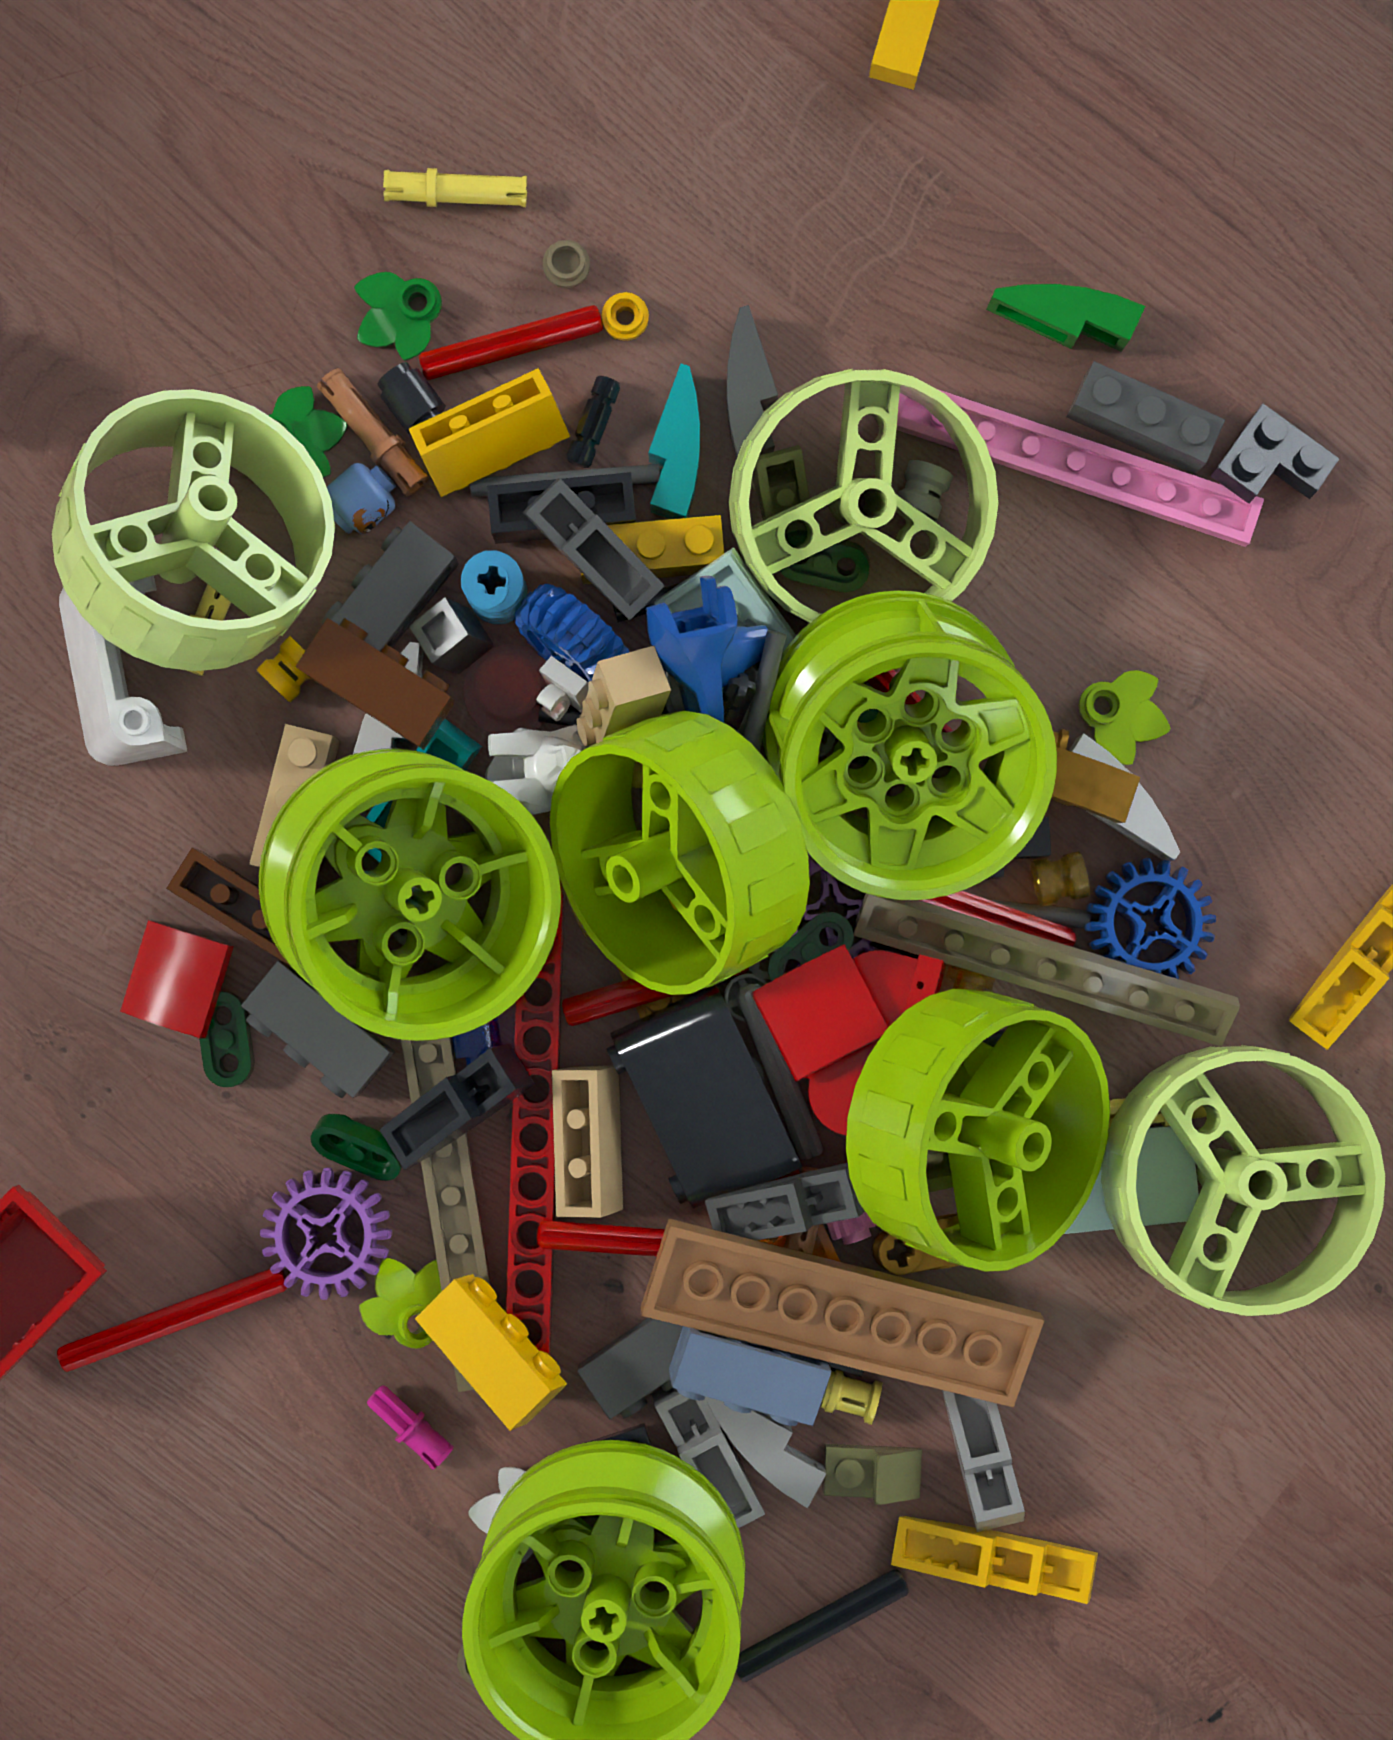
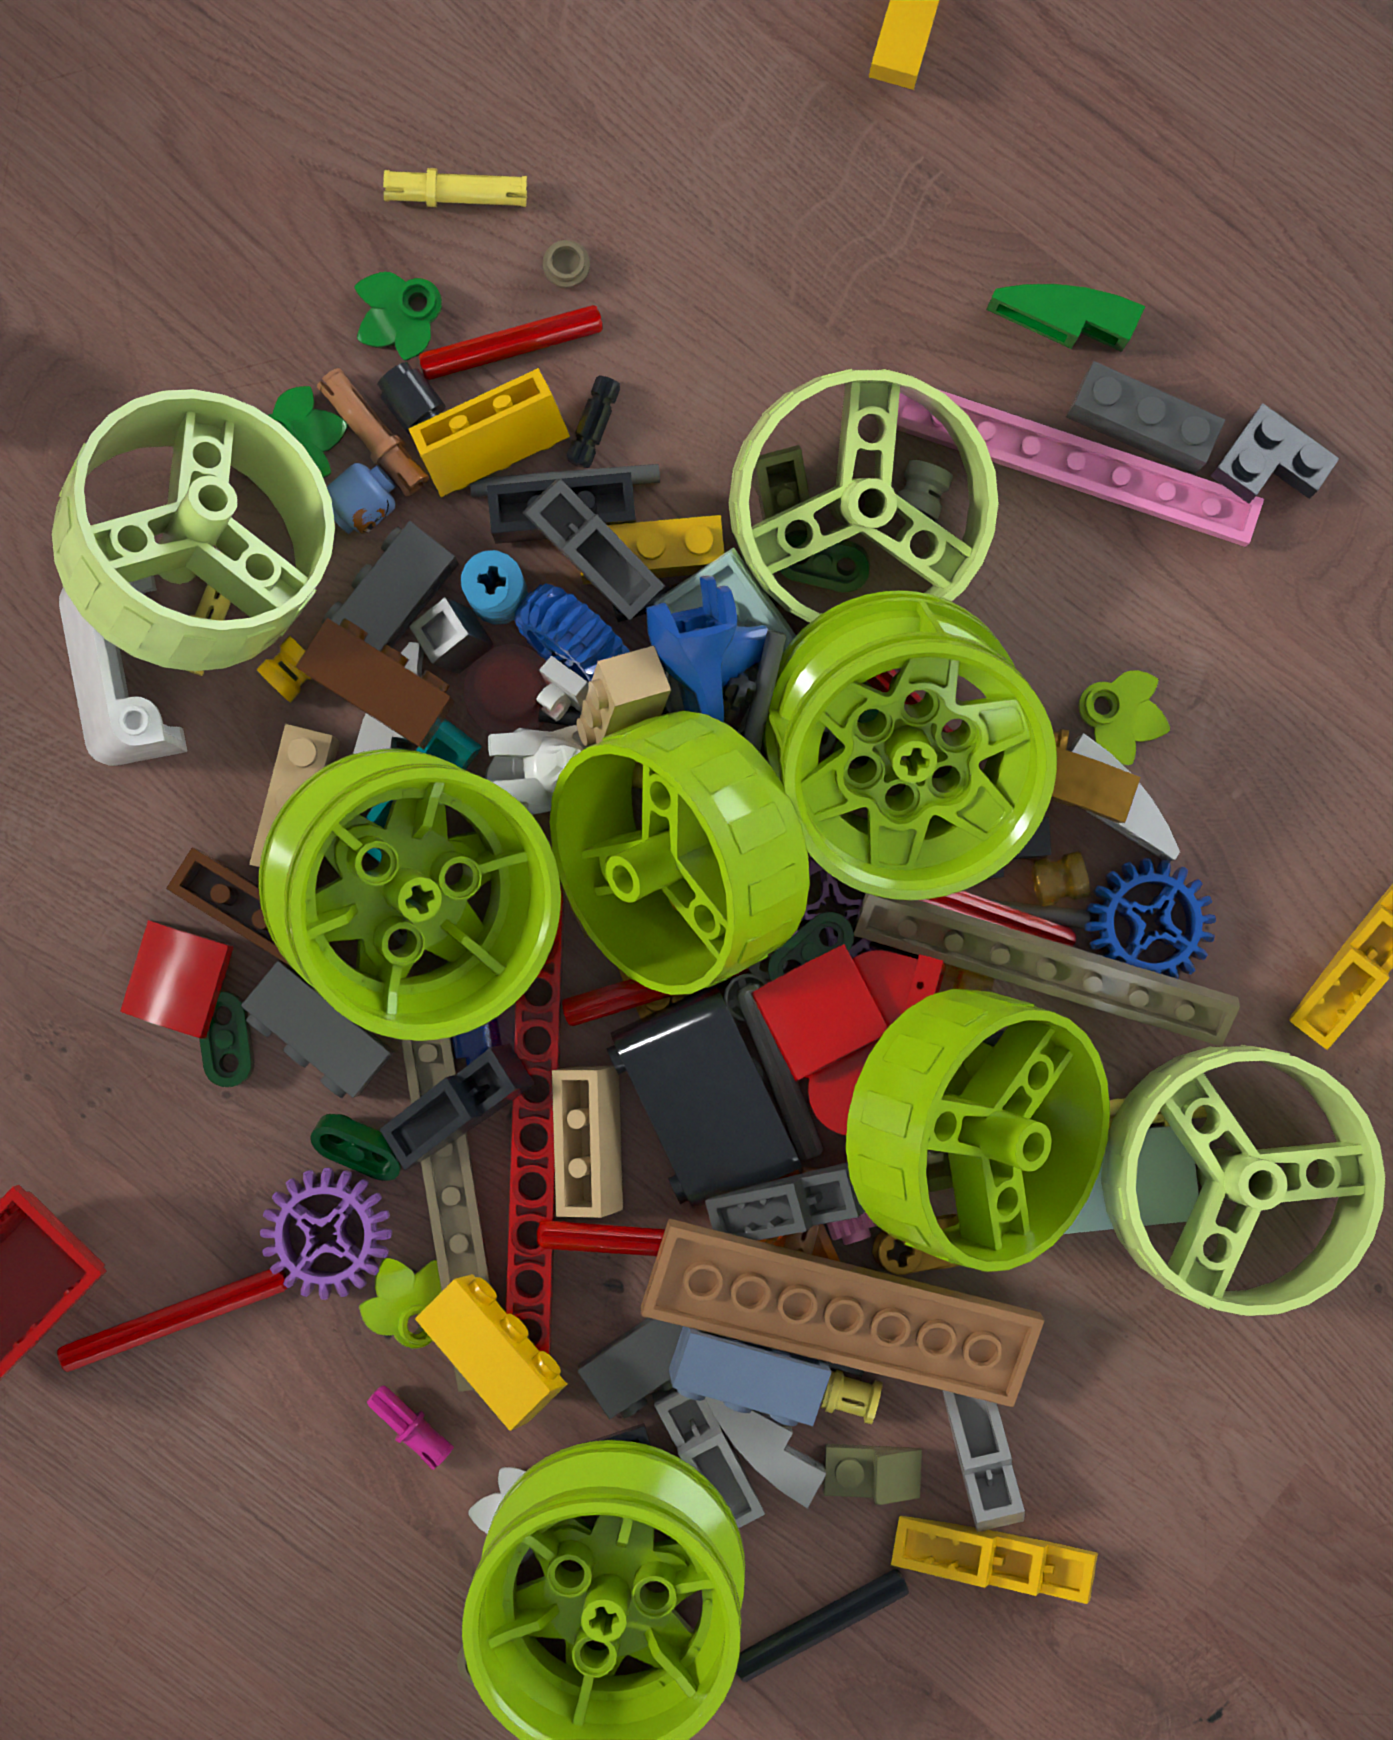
(625, 302): yellow plate -> none
(677, 449): teal slope -> none
(748, 382): dark grey slope -> none

